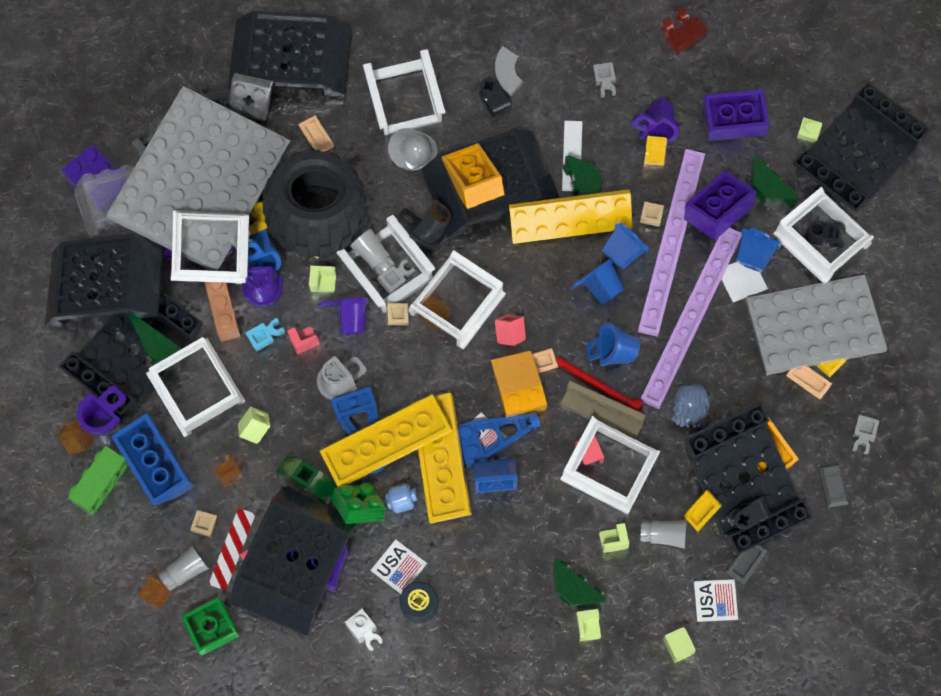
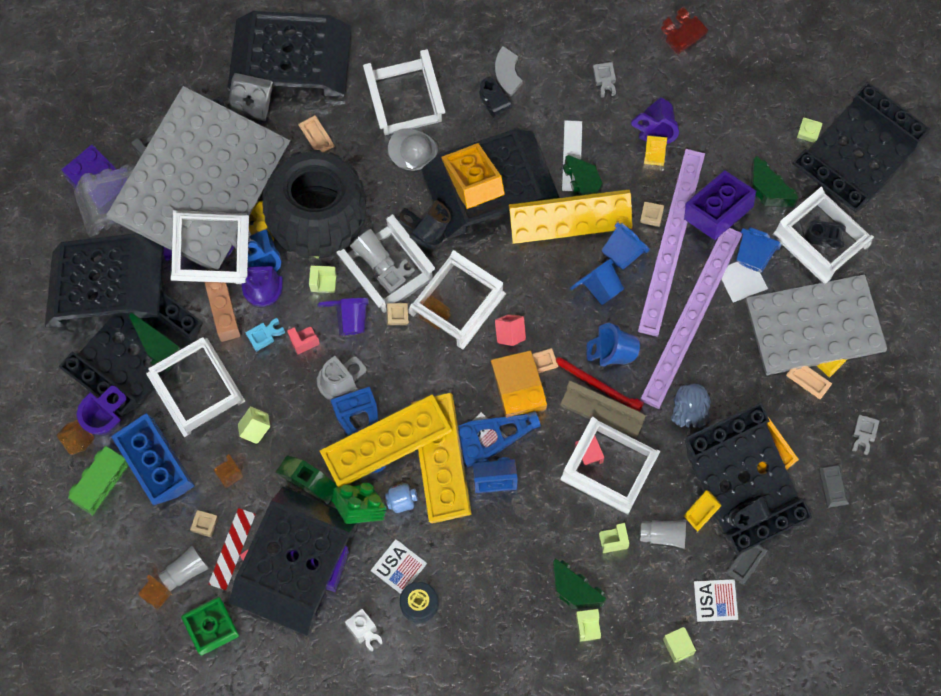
(735, 115): dark purple brick -> none

